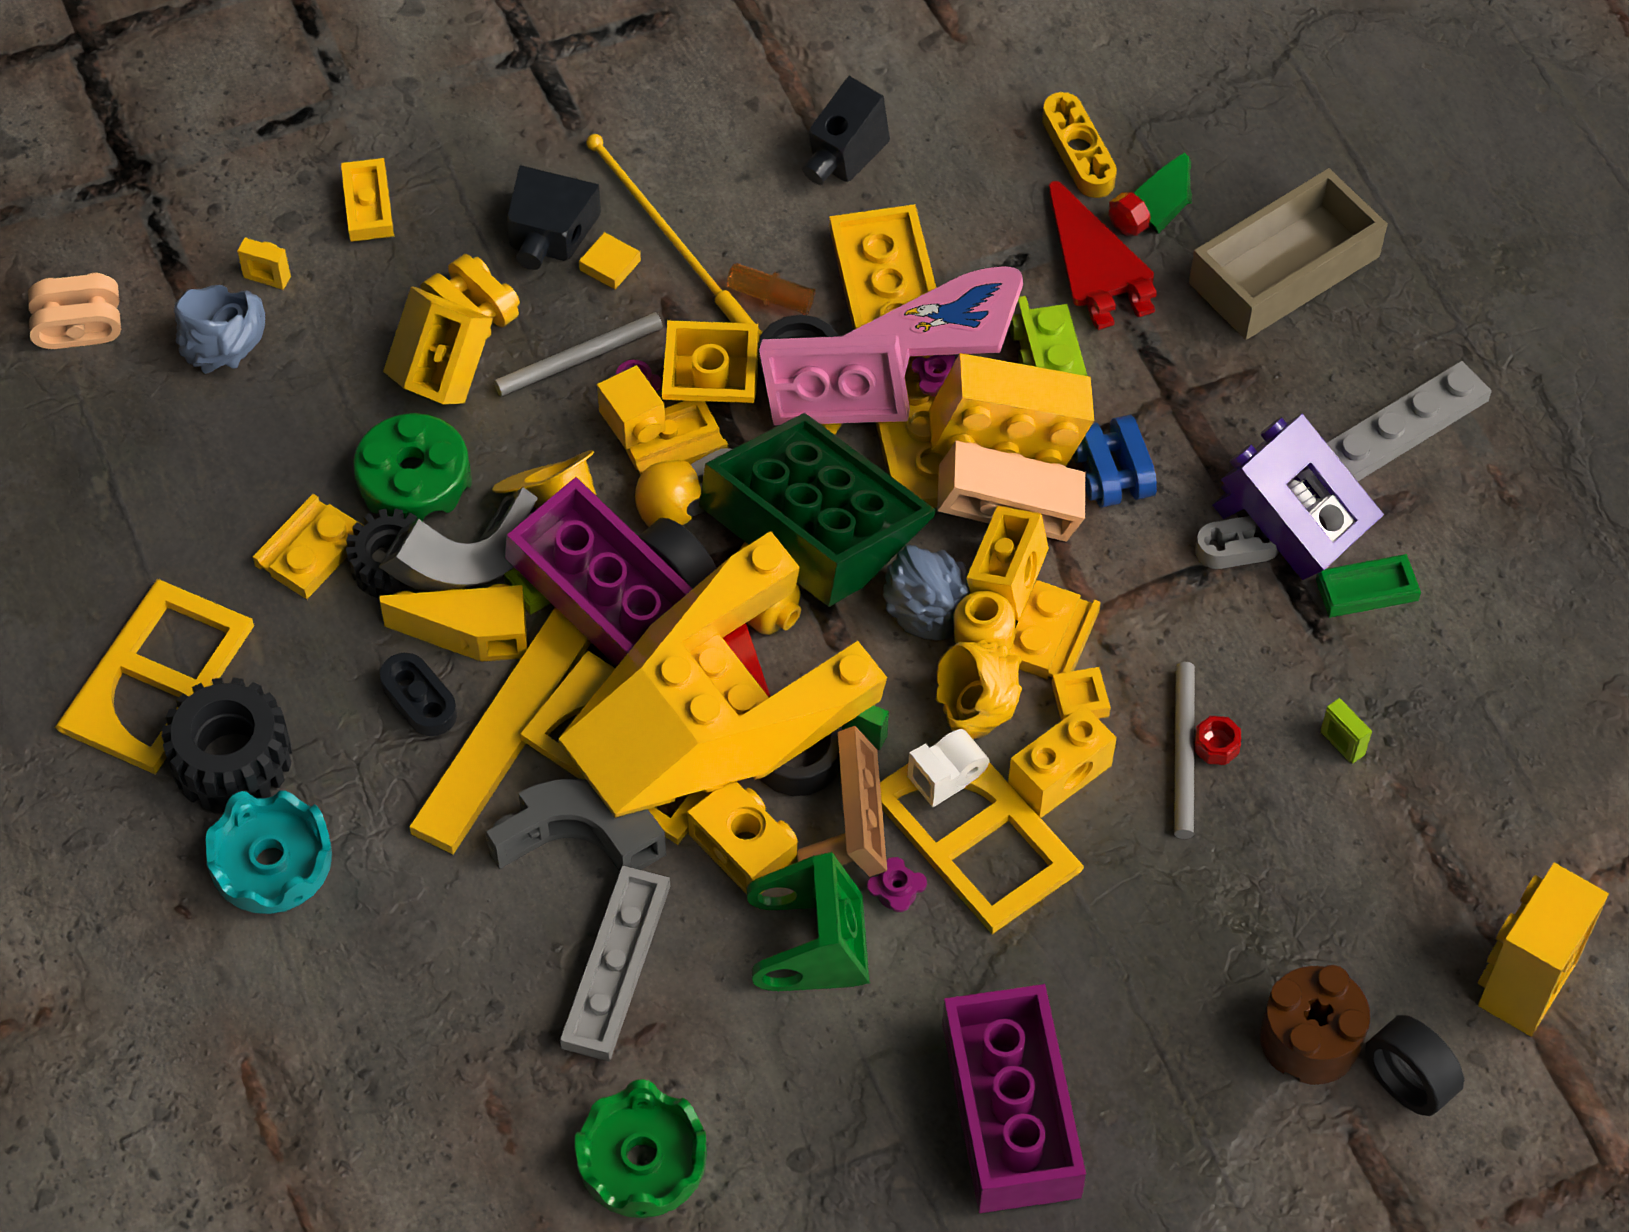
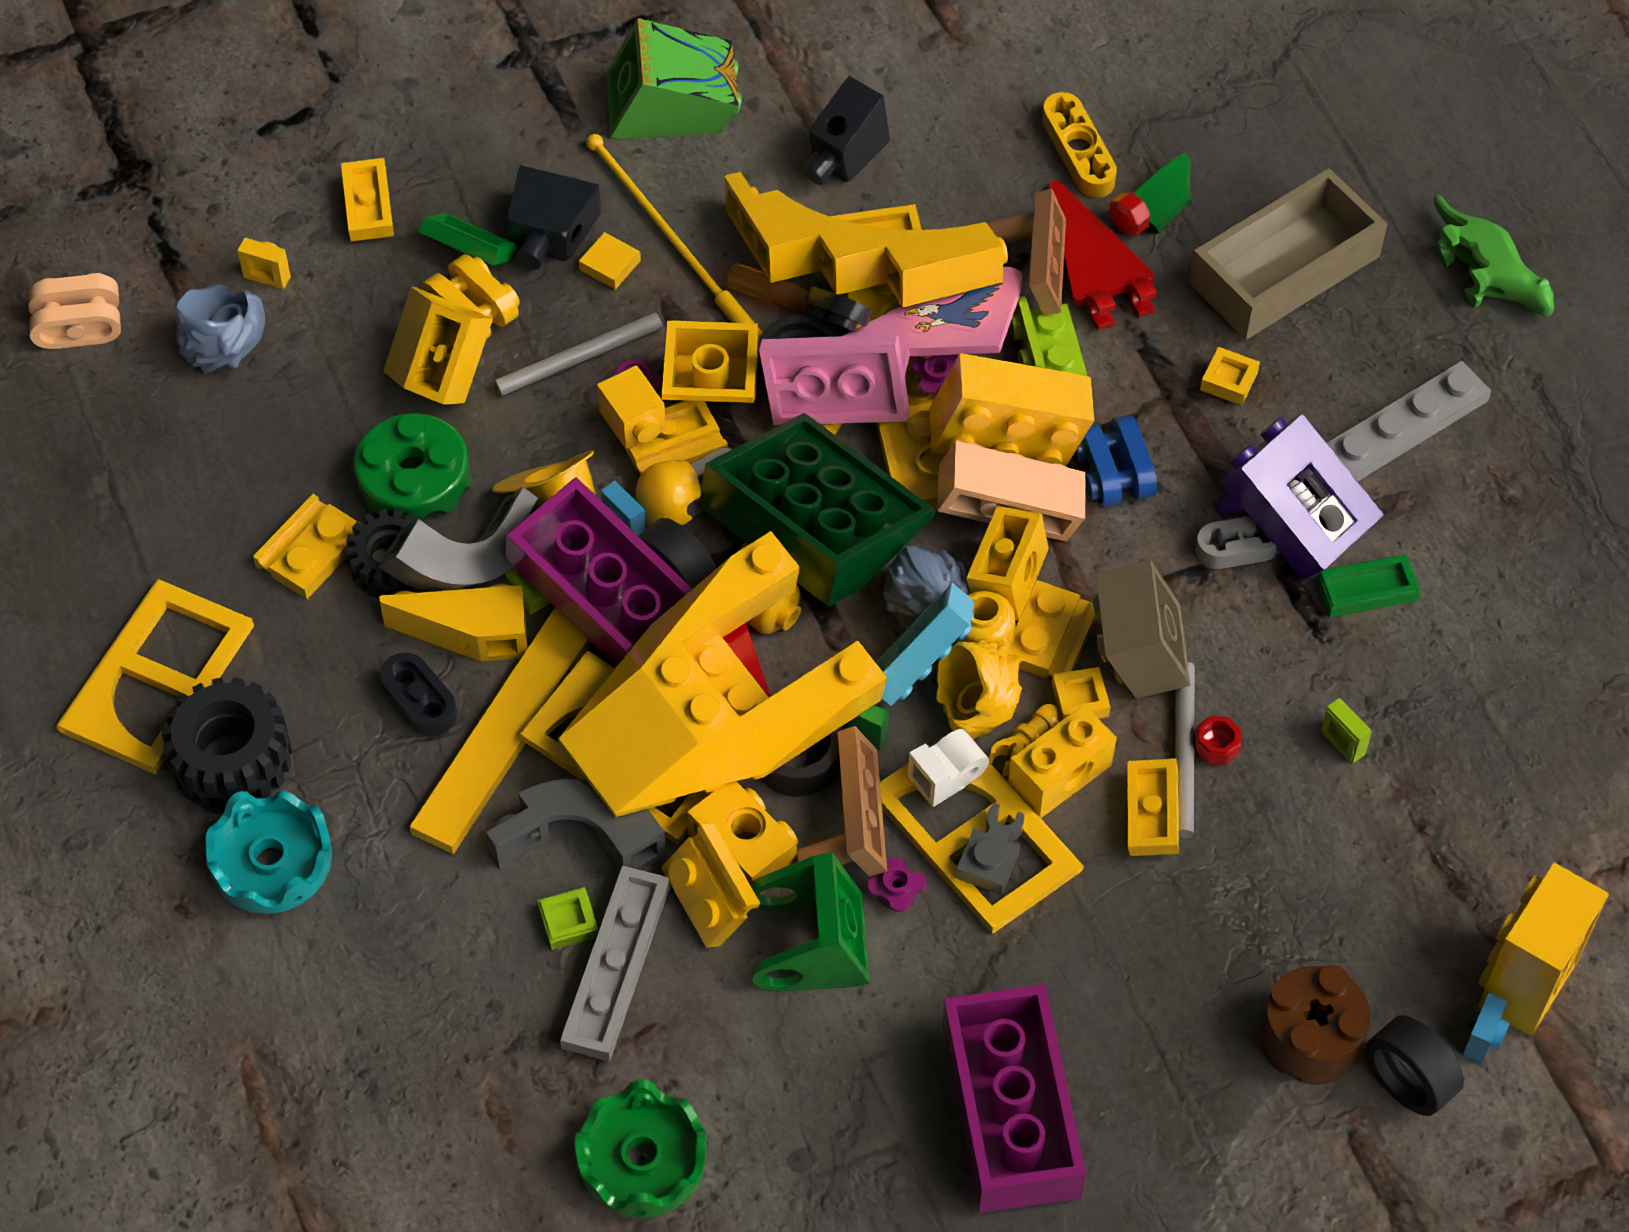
(468, 238): none -> green tile
(568, 918): none -> lime tile
(624, 507): none -> dark azure plate
(671, 83): none -> bright green slope
(710, 885): none -> yellow plate
(837, 309): none -> black plate
(852, 256): none -> yellow arch
(925, 642): none -> medium azure piece
(991, 855): none -> dark grey plate
(1024, 734): none -> yellow piece
(1047, 230): none -> medium nougat piece
(1141, 629): none -> dark tan brick
(1153, 807): none -> yellow plate
(1230, 376): none -> yellow plate
(1488, 1030): none -> dark azure plate
(1491, 261): none -> bright green animal

